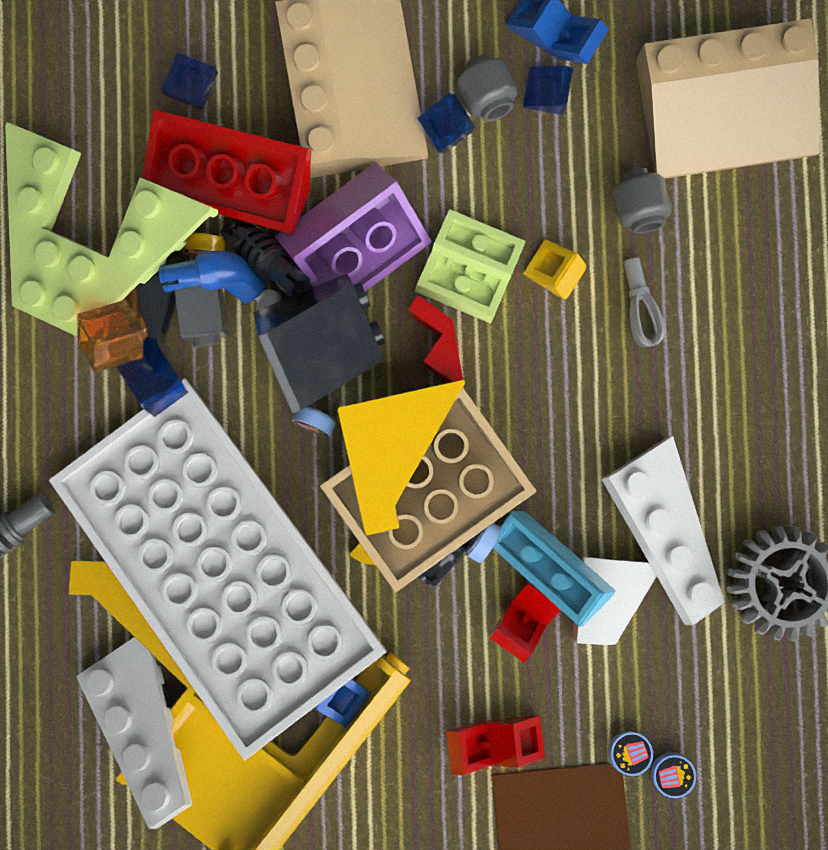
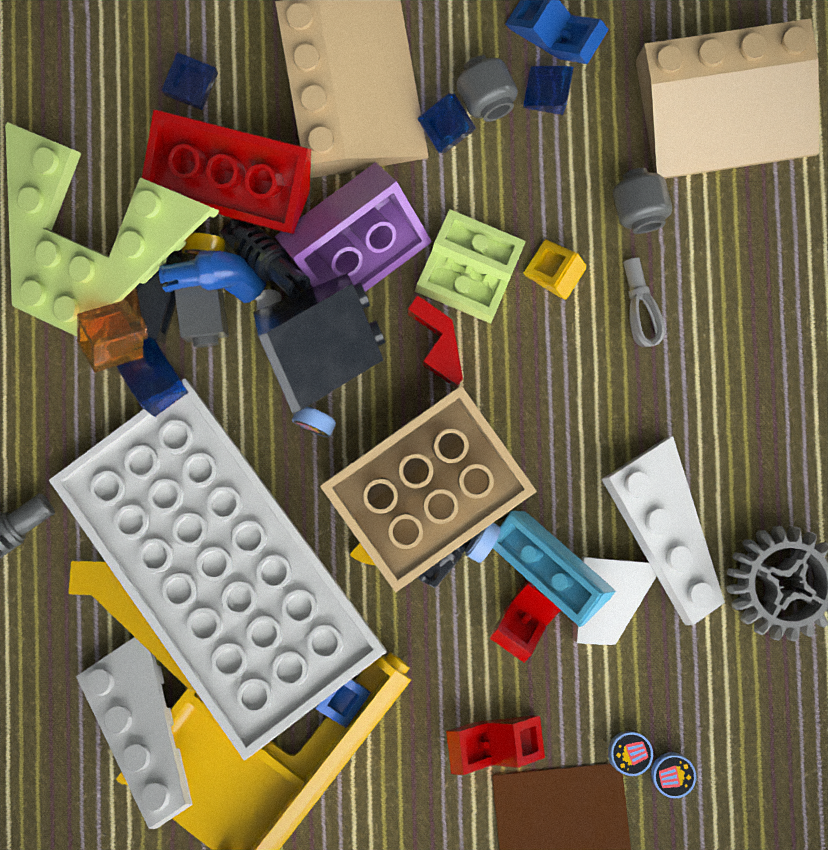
(387, 443): yellow sticker -> none

